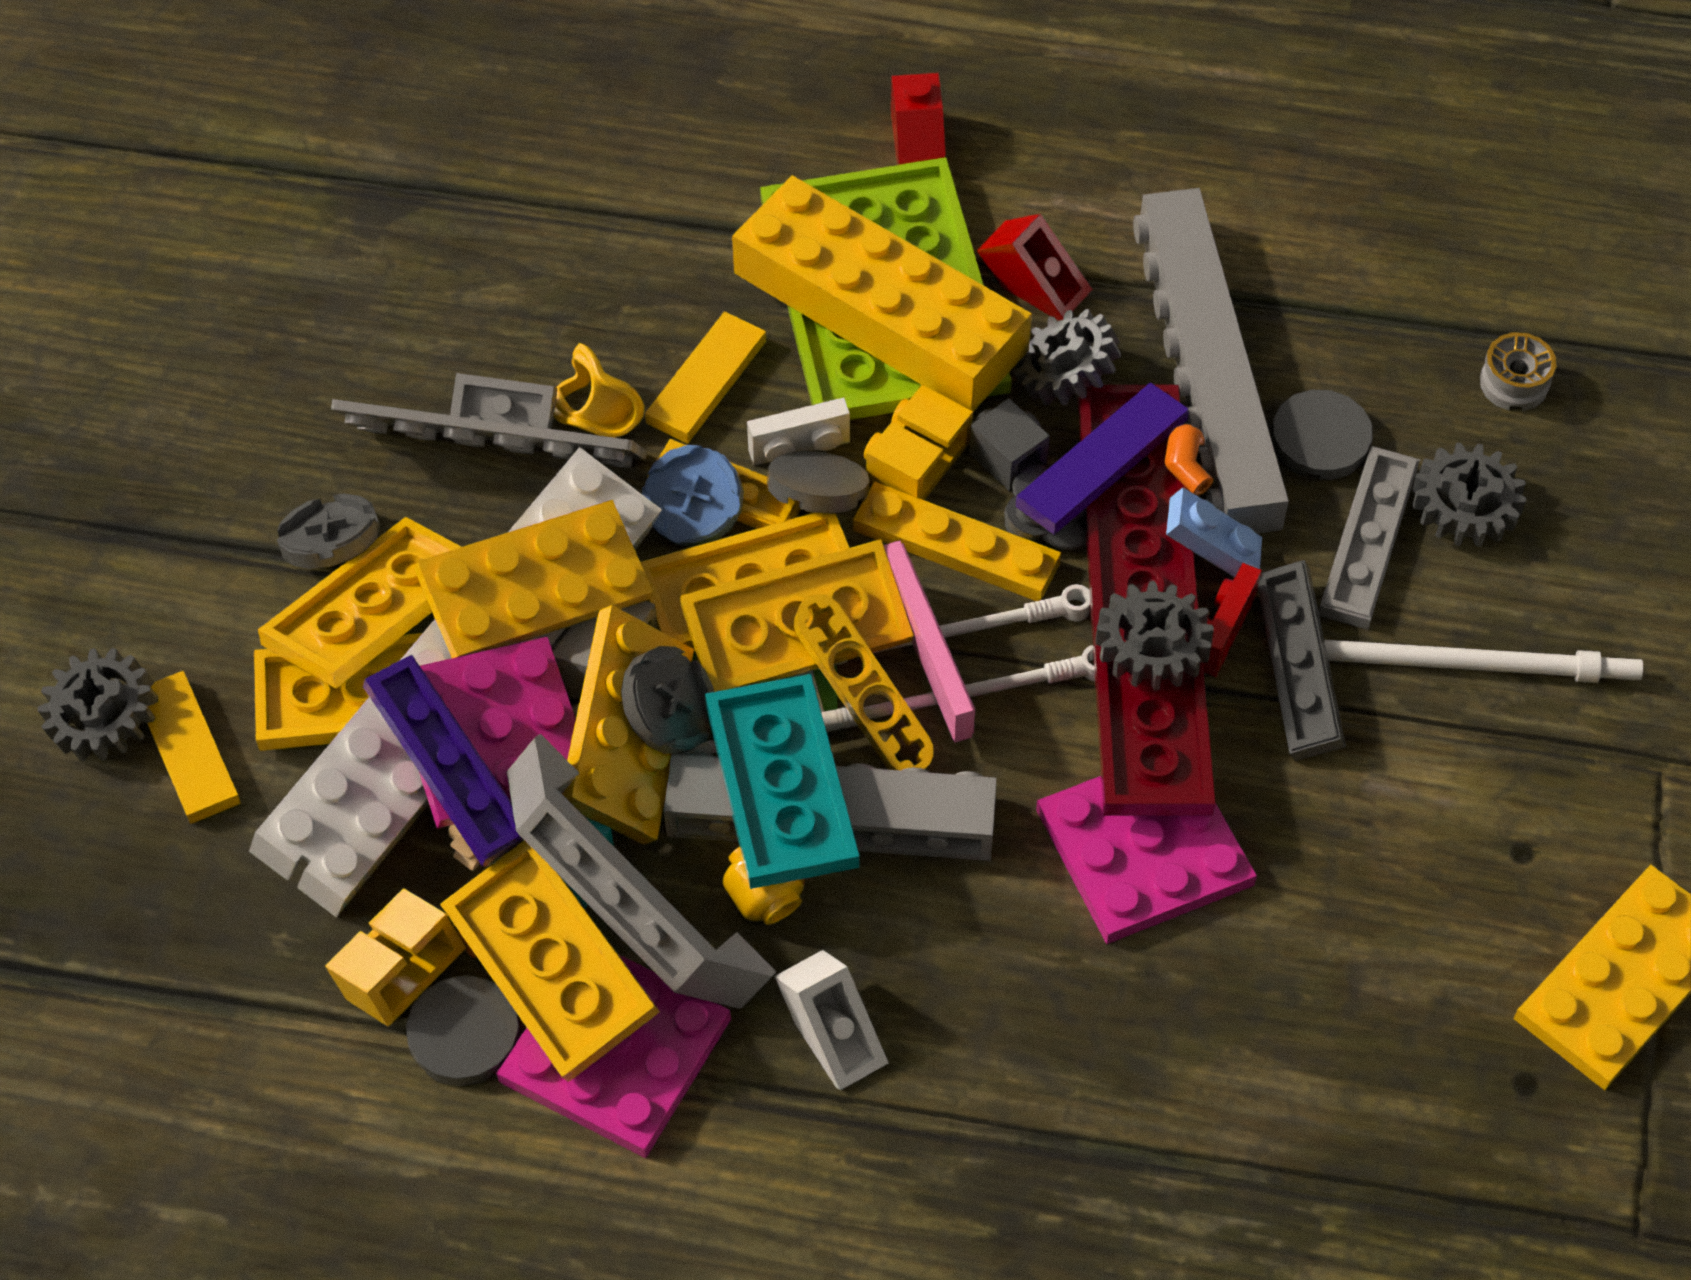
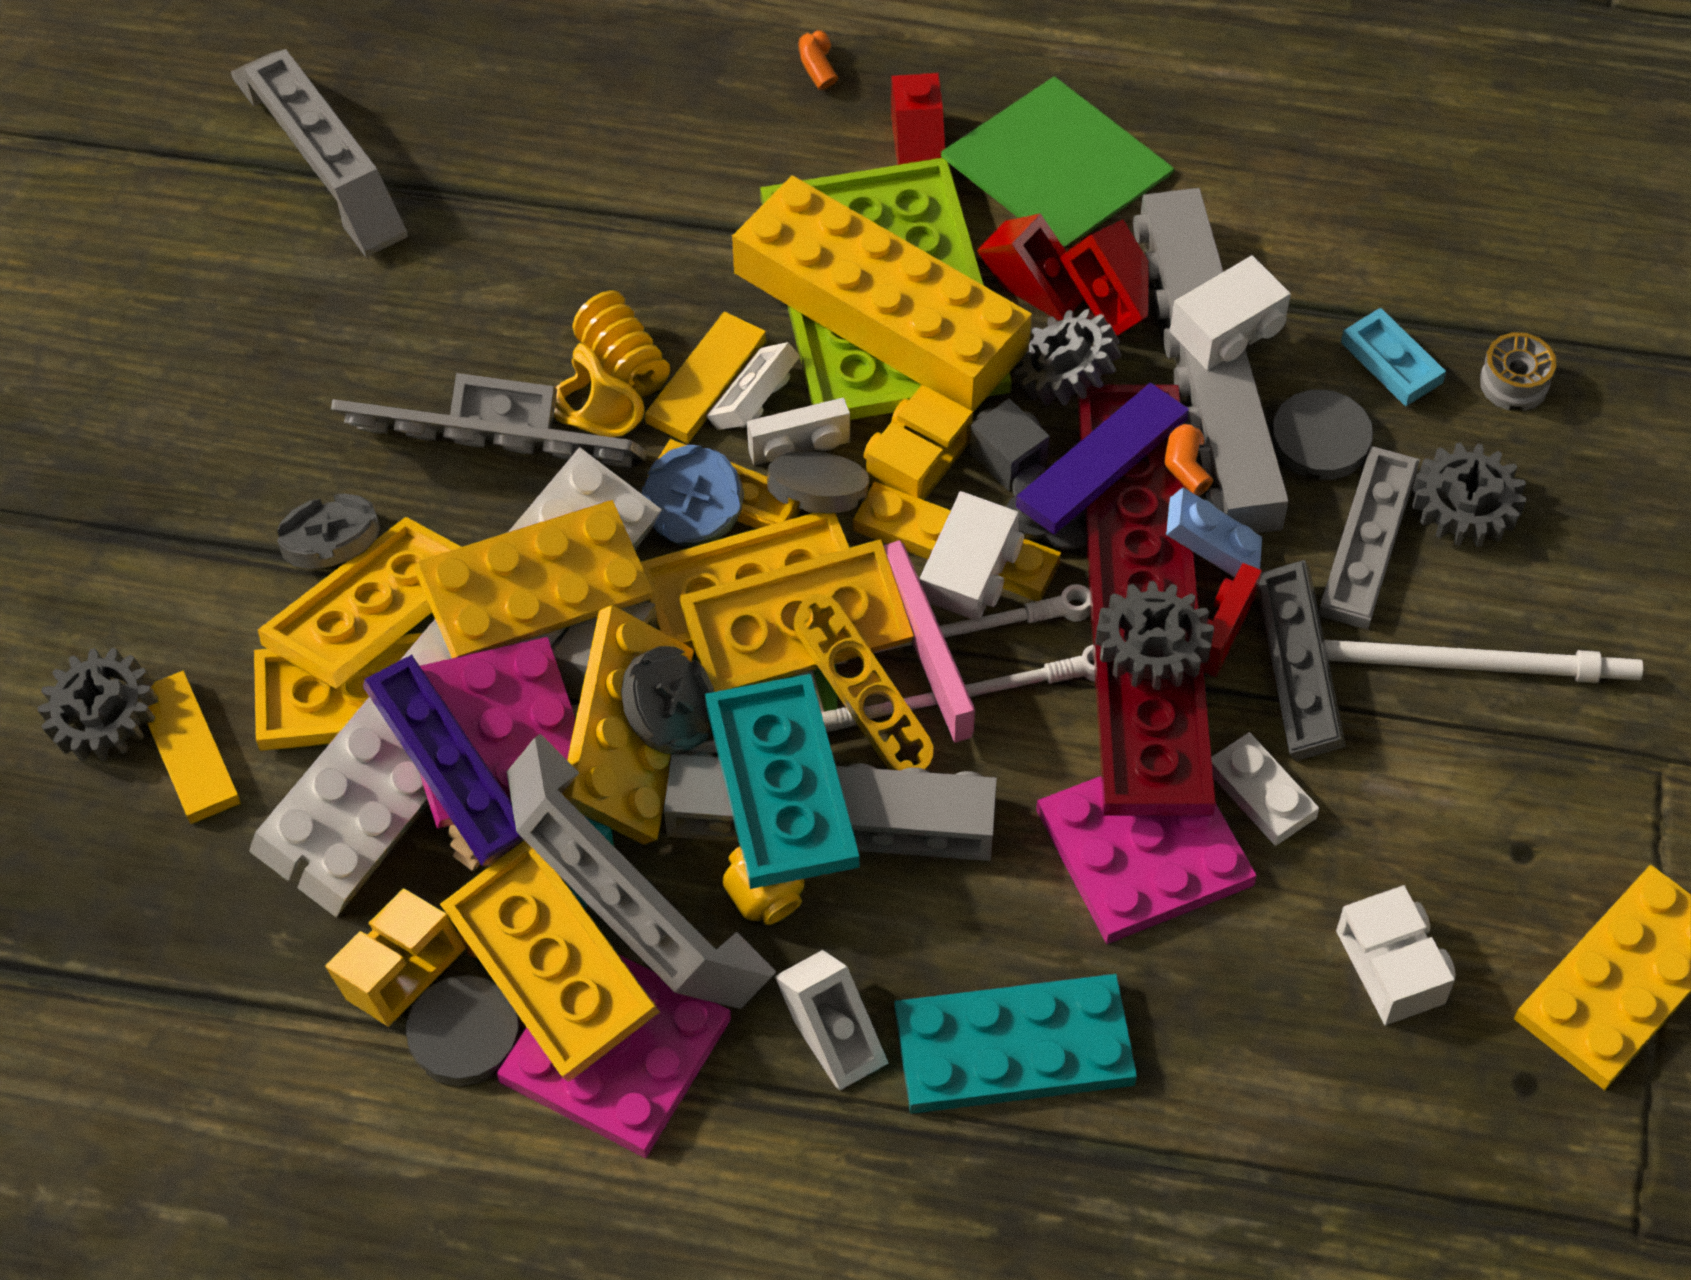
(327, 147): none -> light grey slope
(620, 342): none -> yellow piece
(756, 382): none -> white plate
(812, 52): none -> orange arm
(971, 555): none -> white piece
(1014, 1043): none -> teal plate
(1058, 160): none -> bright green piece
(1111, 275): none -> red slope
(1230, 312): none -> white piece
(1263, 789): none -> white plate
(1393, 357): none -> medium azure plate
(1395, 956): none -> white piece

